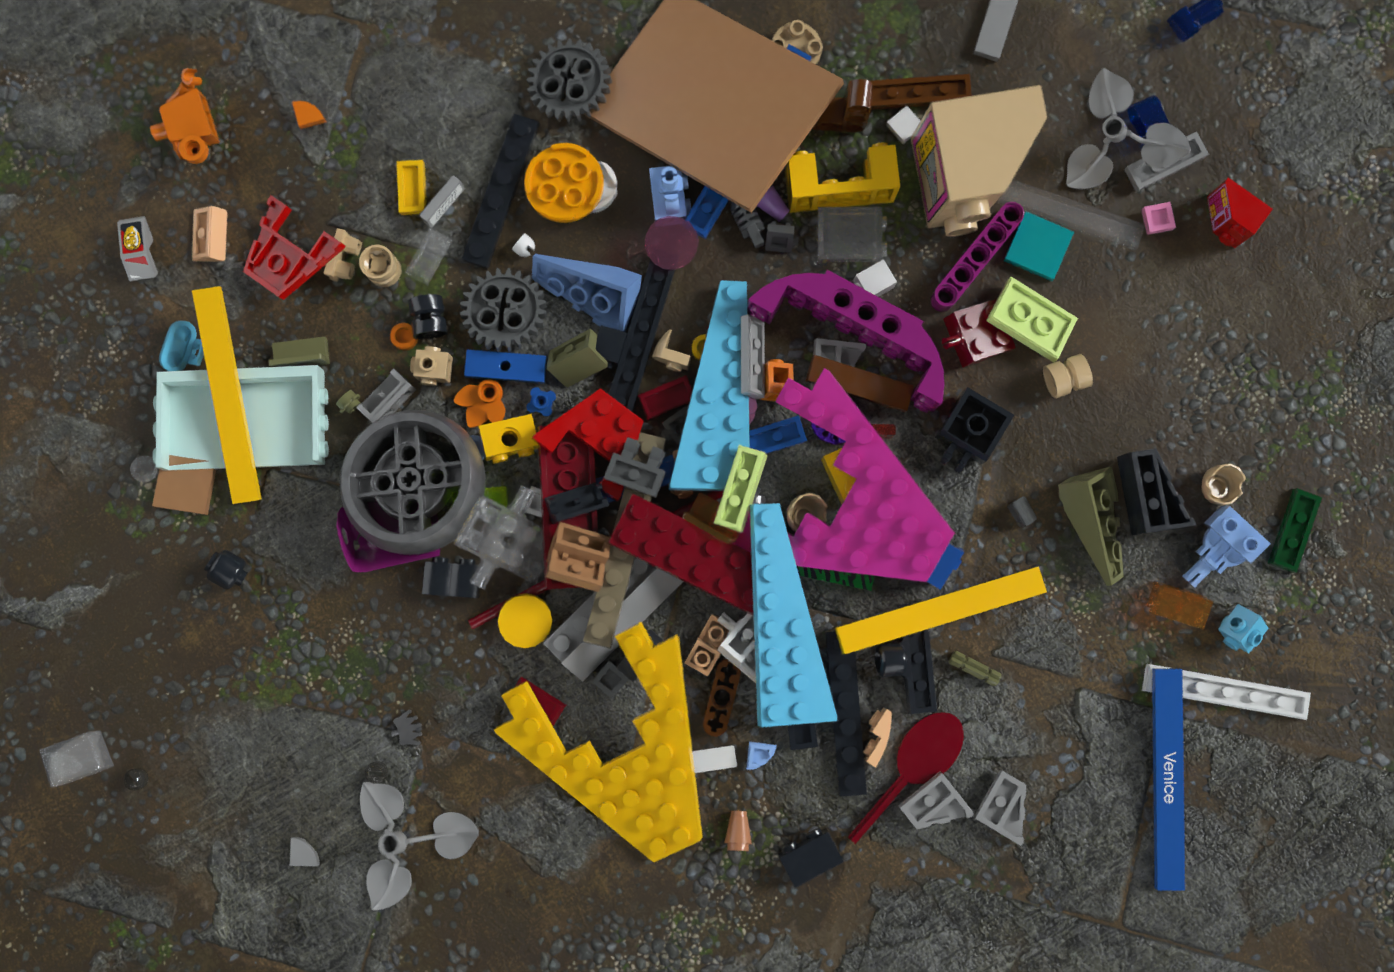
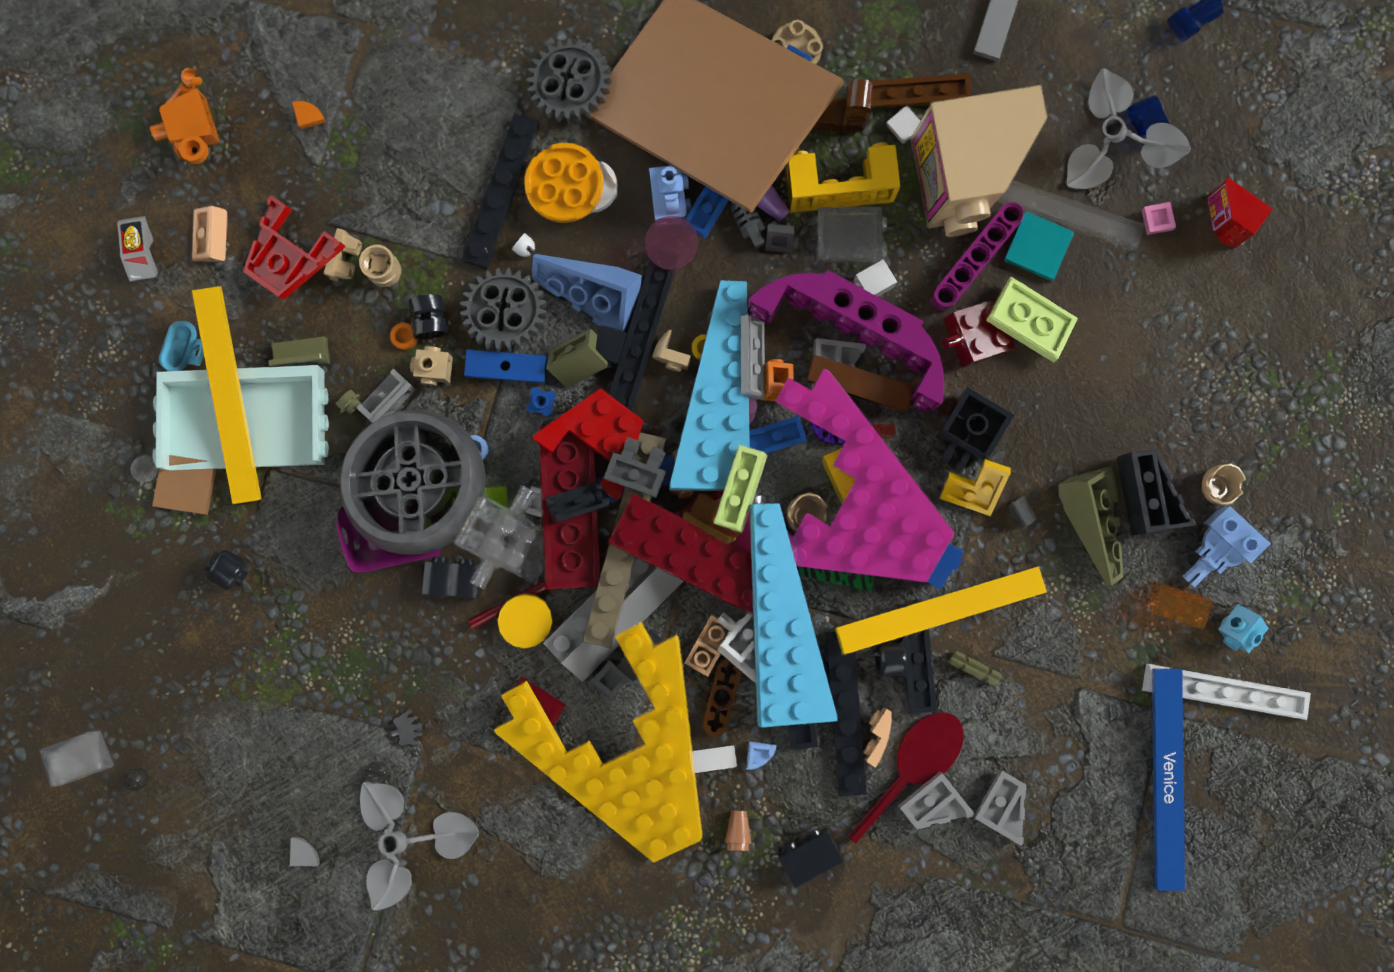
(411, 187): yellow tile -> none
(428, 256): clear tile -> none
(442, 201): light grey tile -> none
(479, 406): orange plate -> none
(520, 427): yellow brick -> none
(578, 557): medium nougat brick -> none
(666, 397): dark red tile -> none
(977, 494): none -> yellow plate
(1071, 375): tan wheel -> none
(1143, 175): light grey plate -> none
(1294, 530): dark green tile -> none

